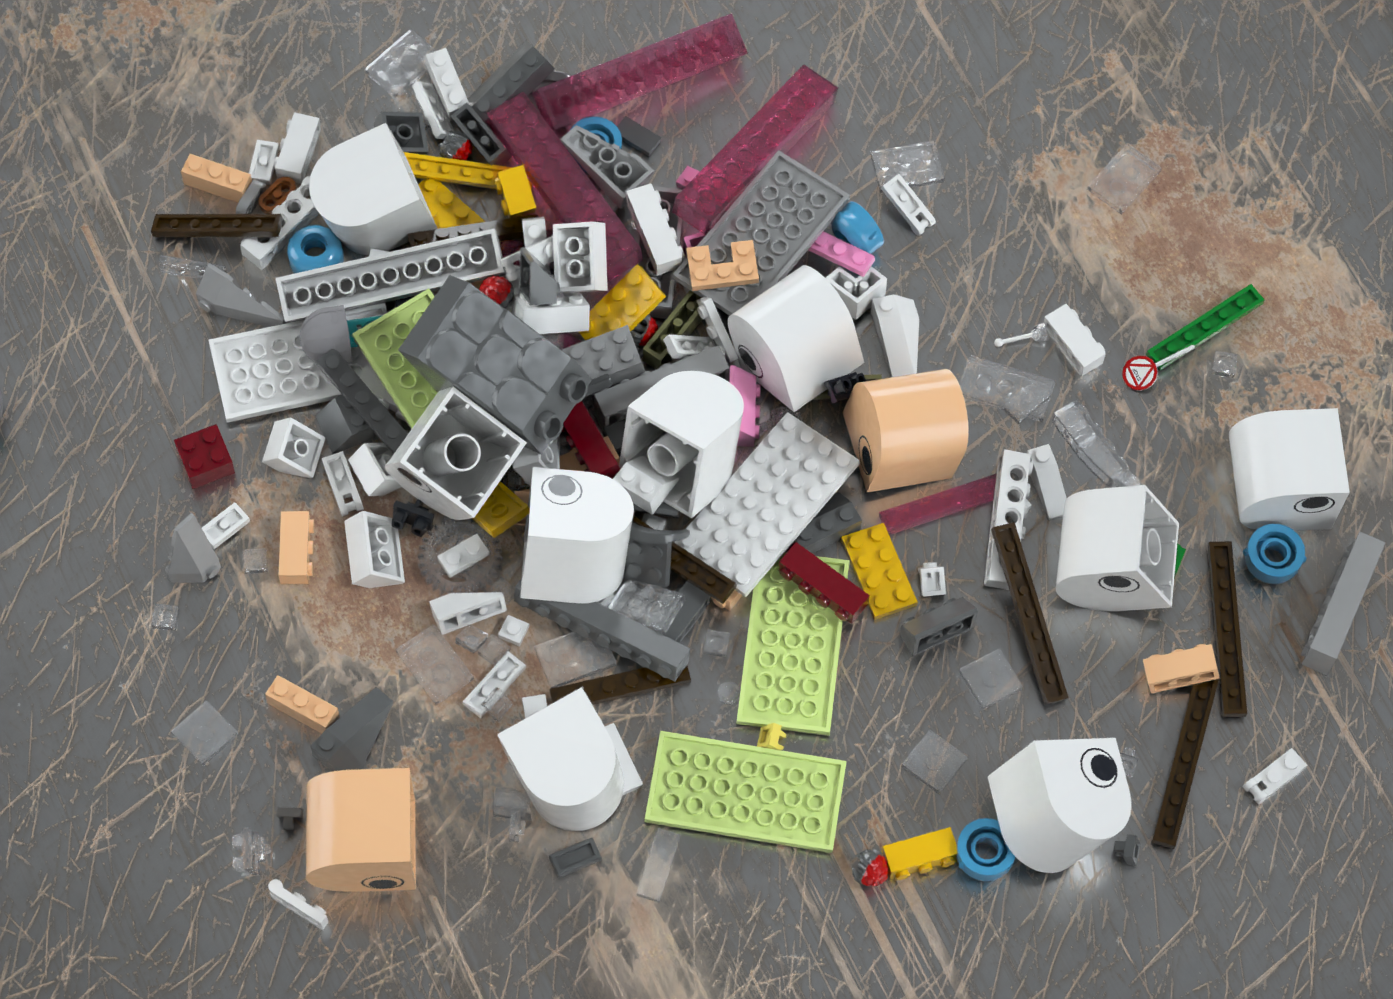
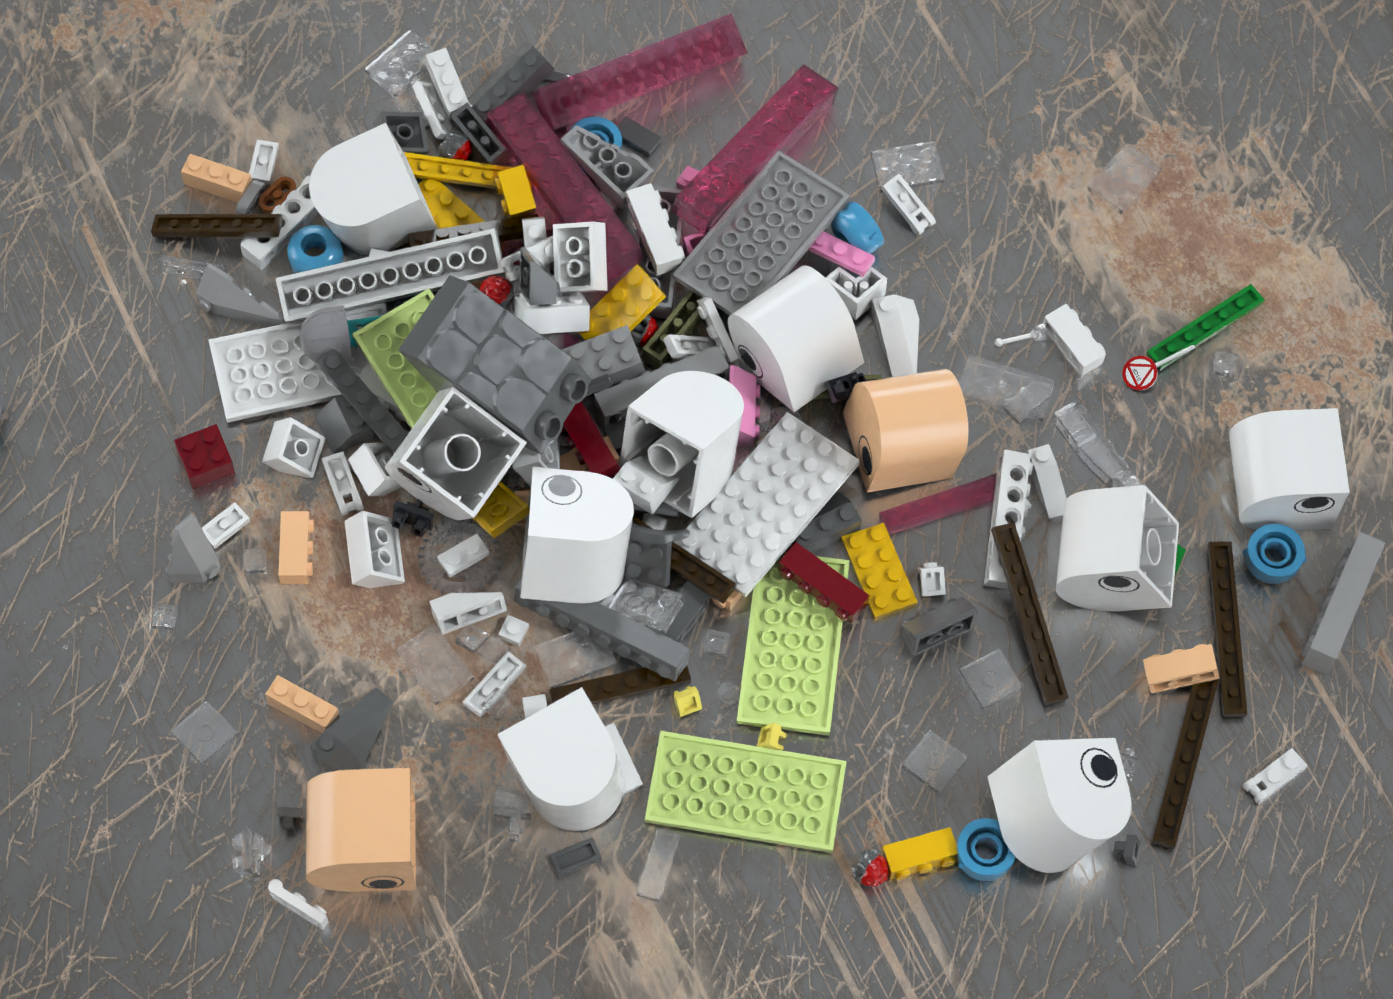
(297, 147): white brick -> none
(687, 701): none -> light yellow tile
(739, 272): light nougat plate -> none

